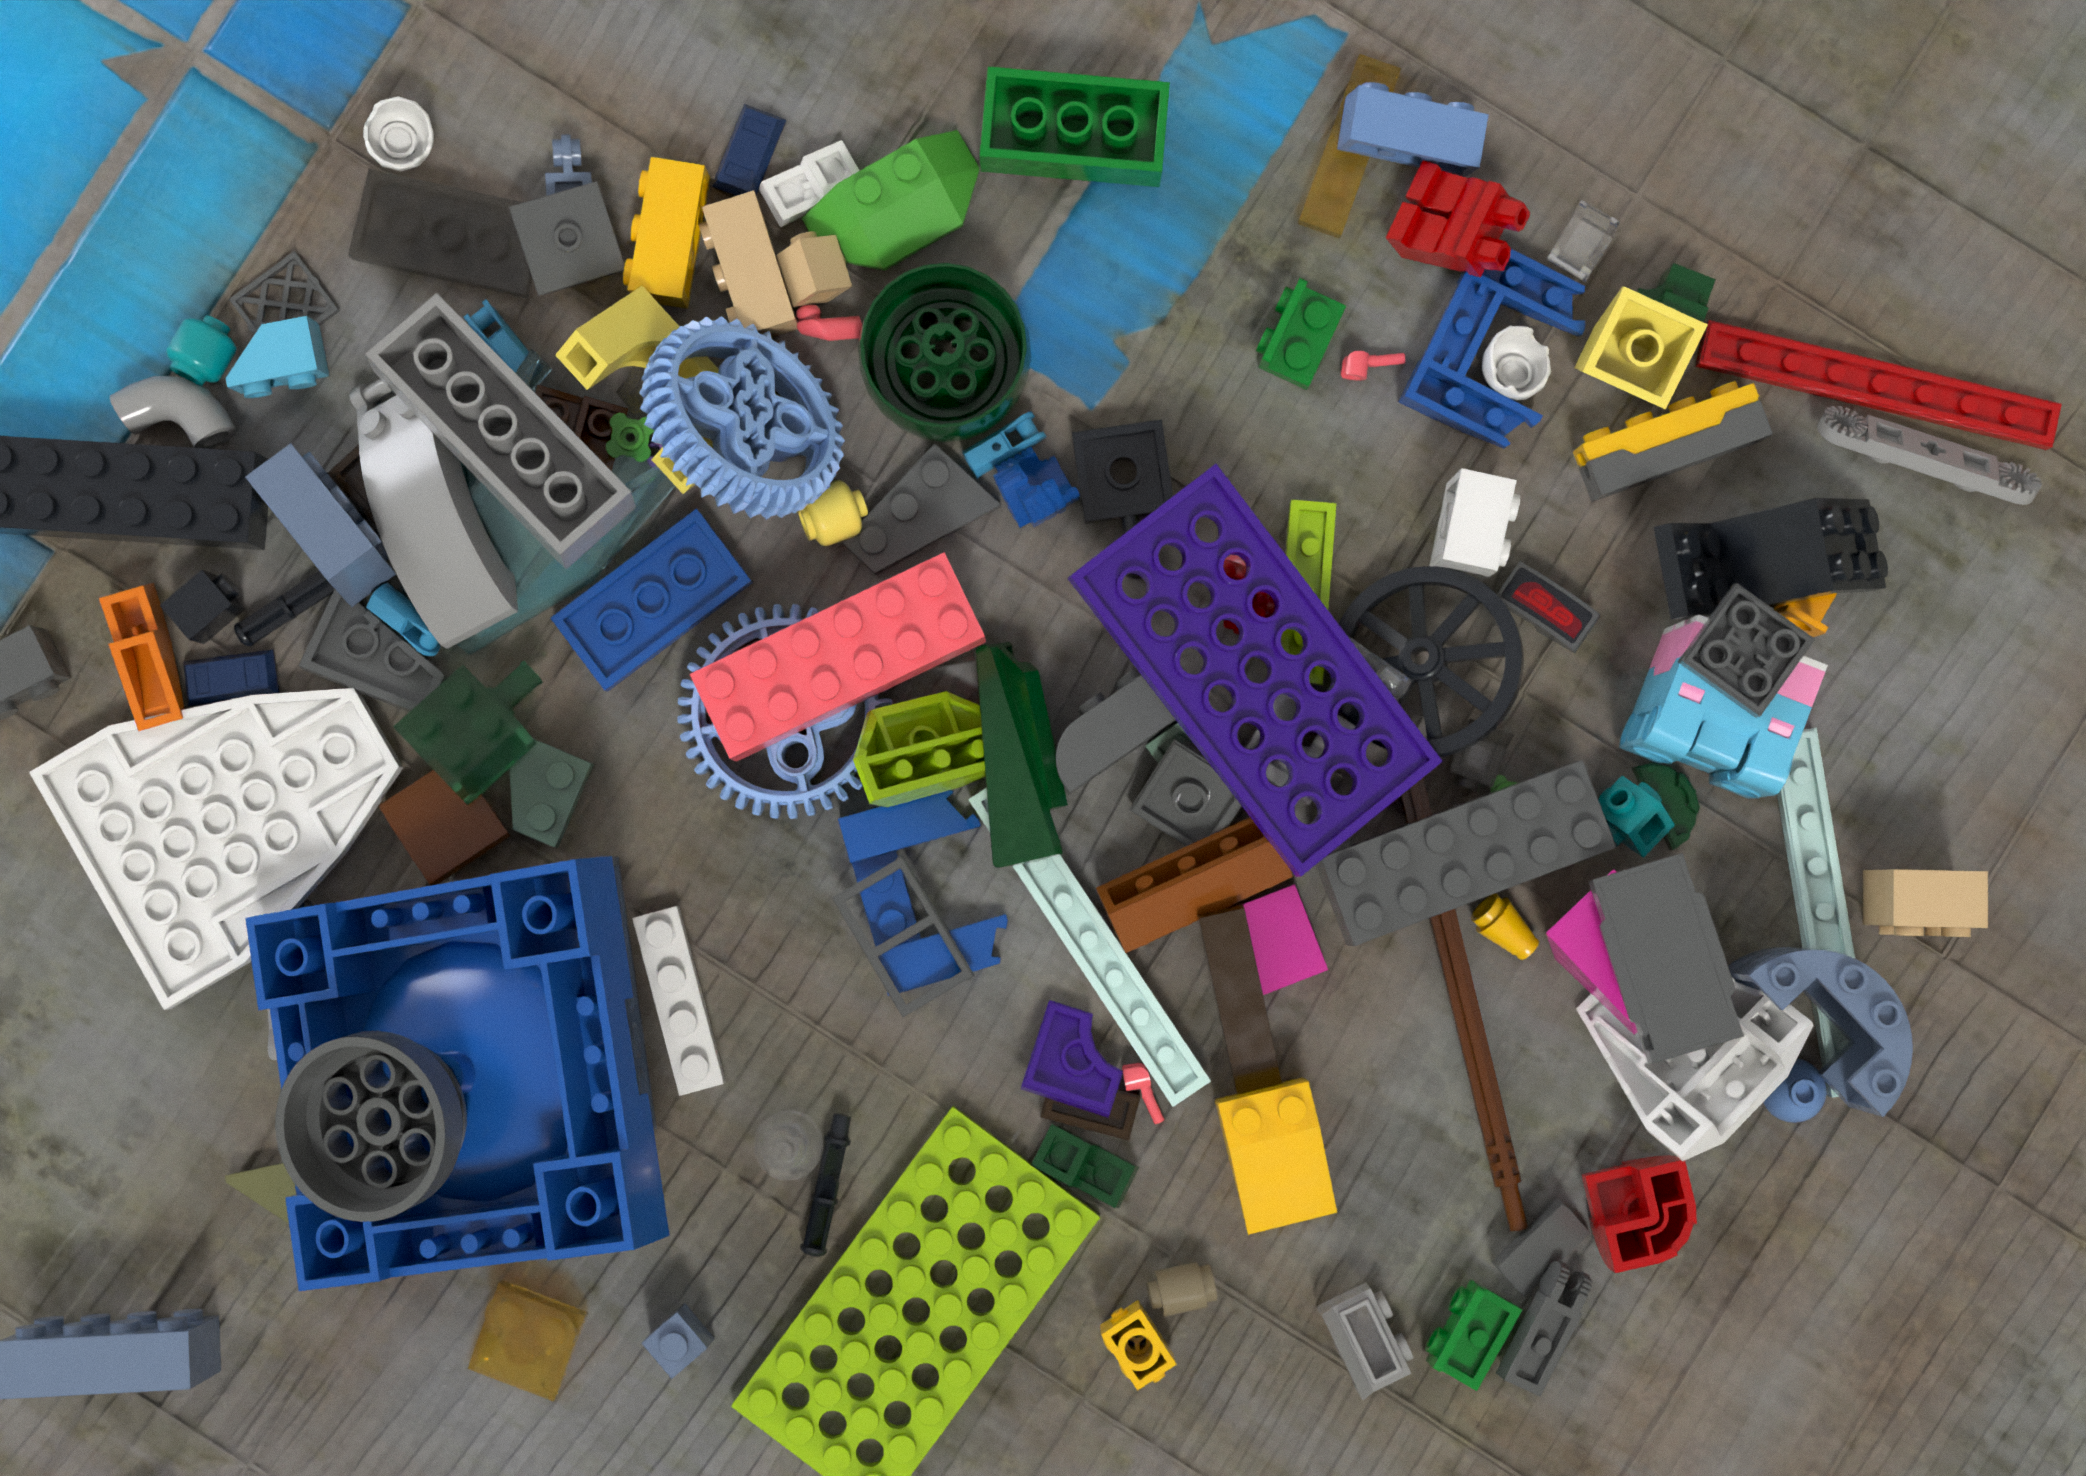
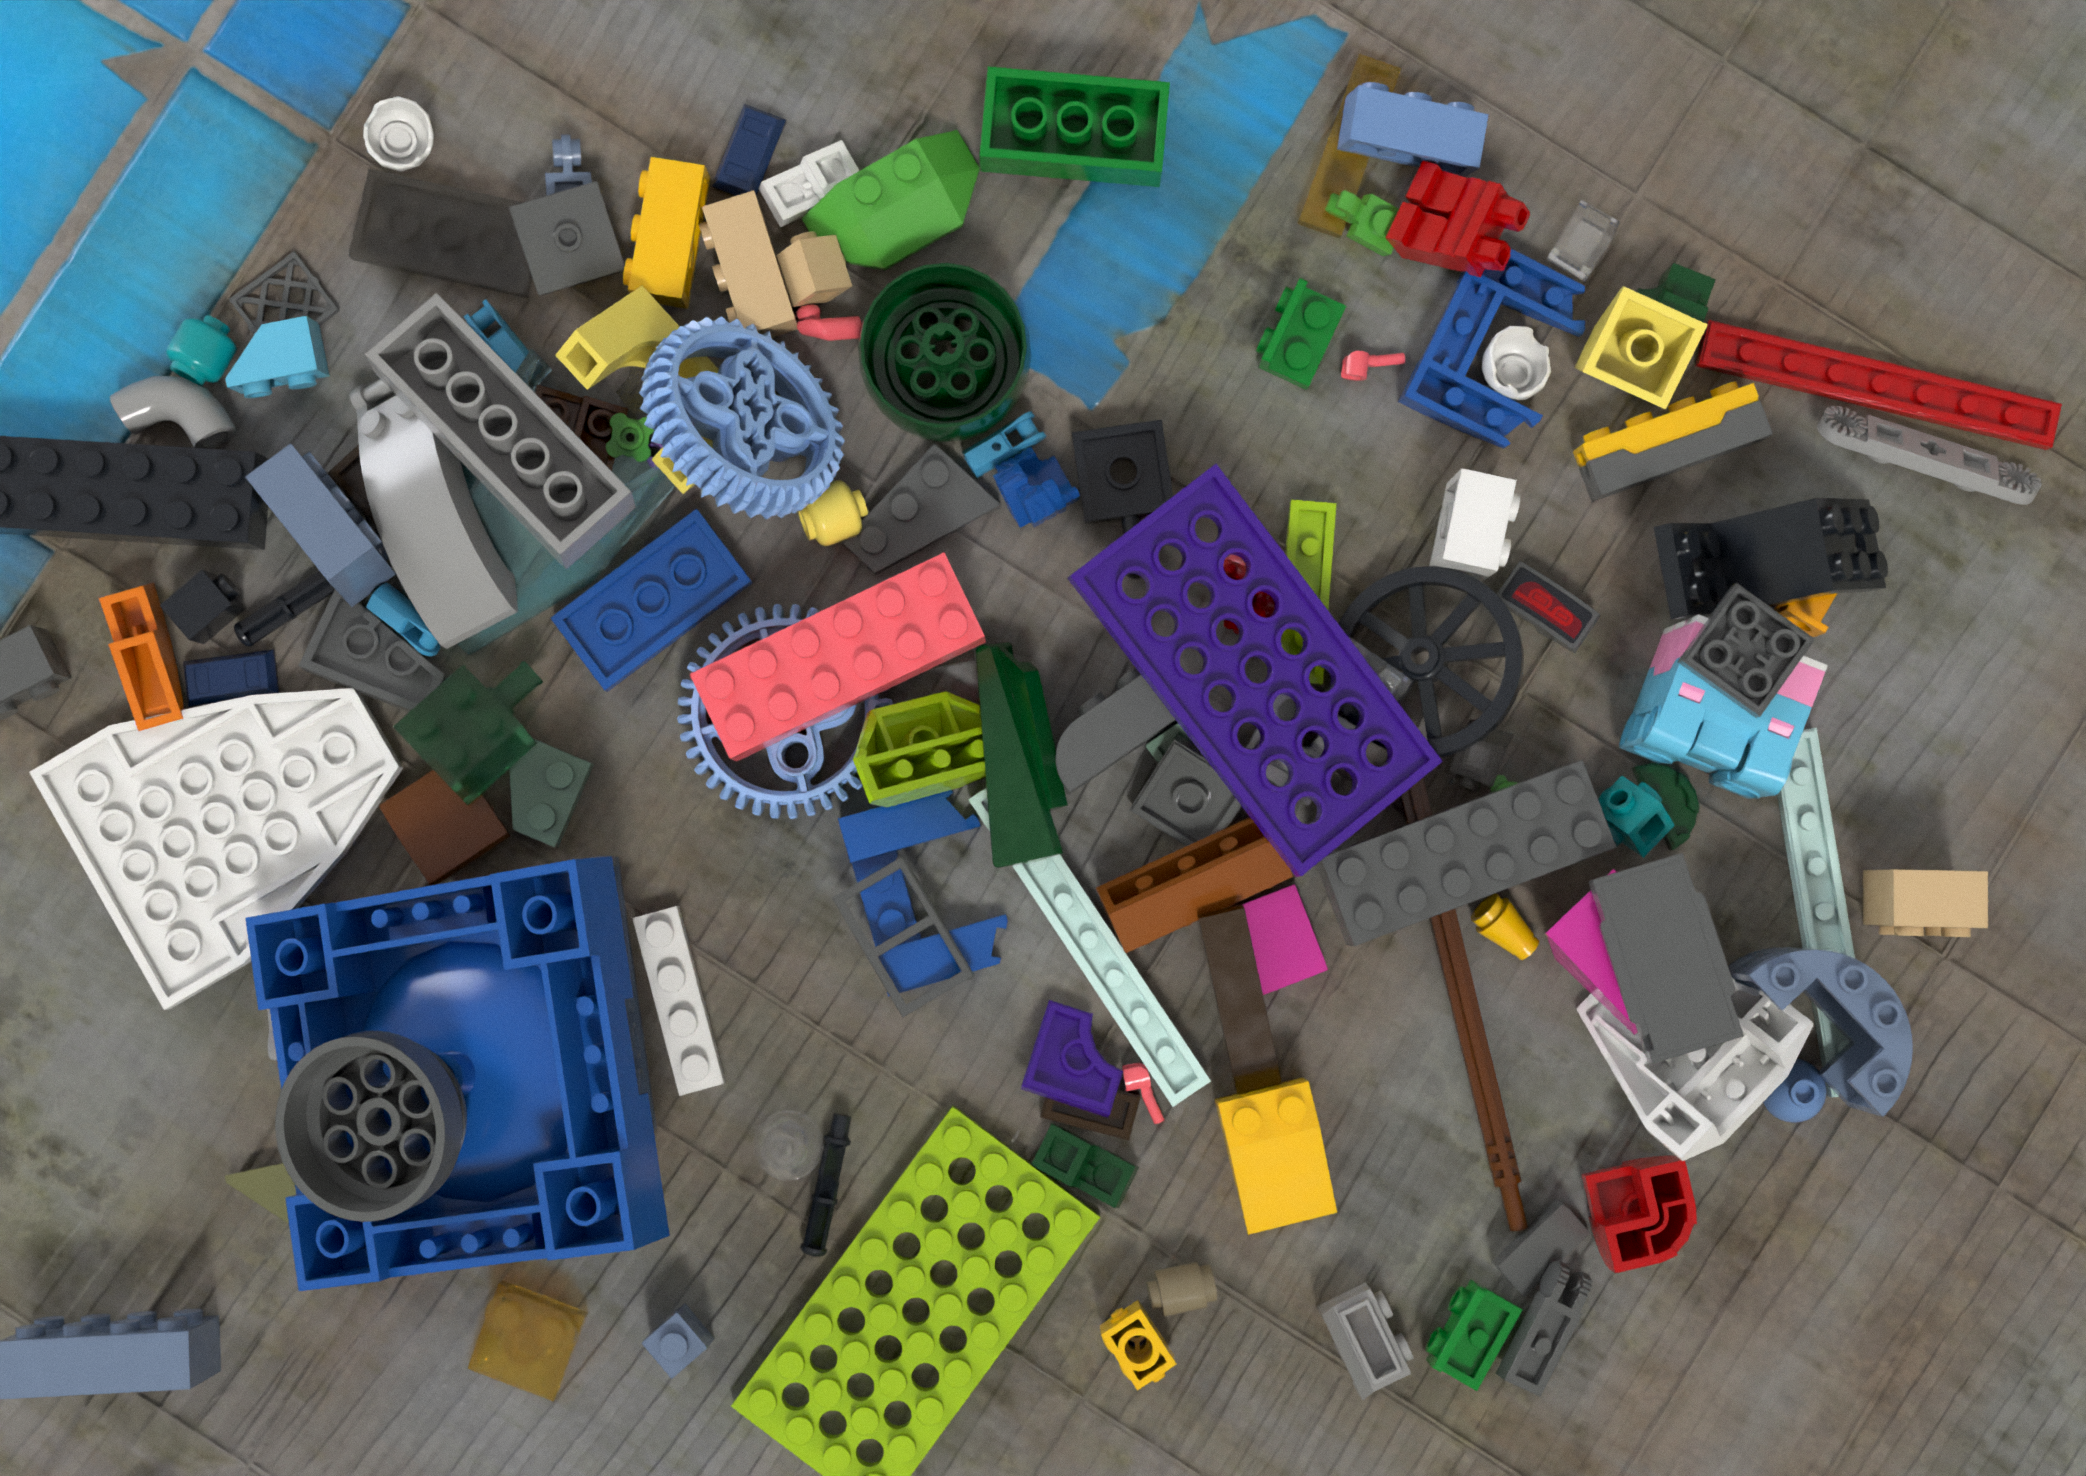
(1368, 218): none -> bright green plate

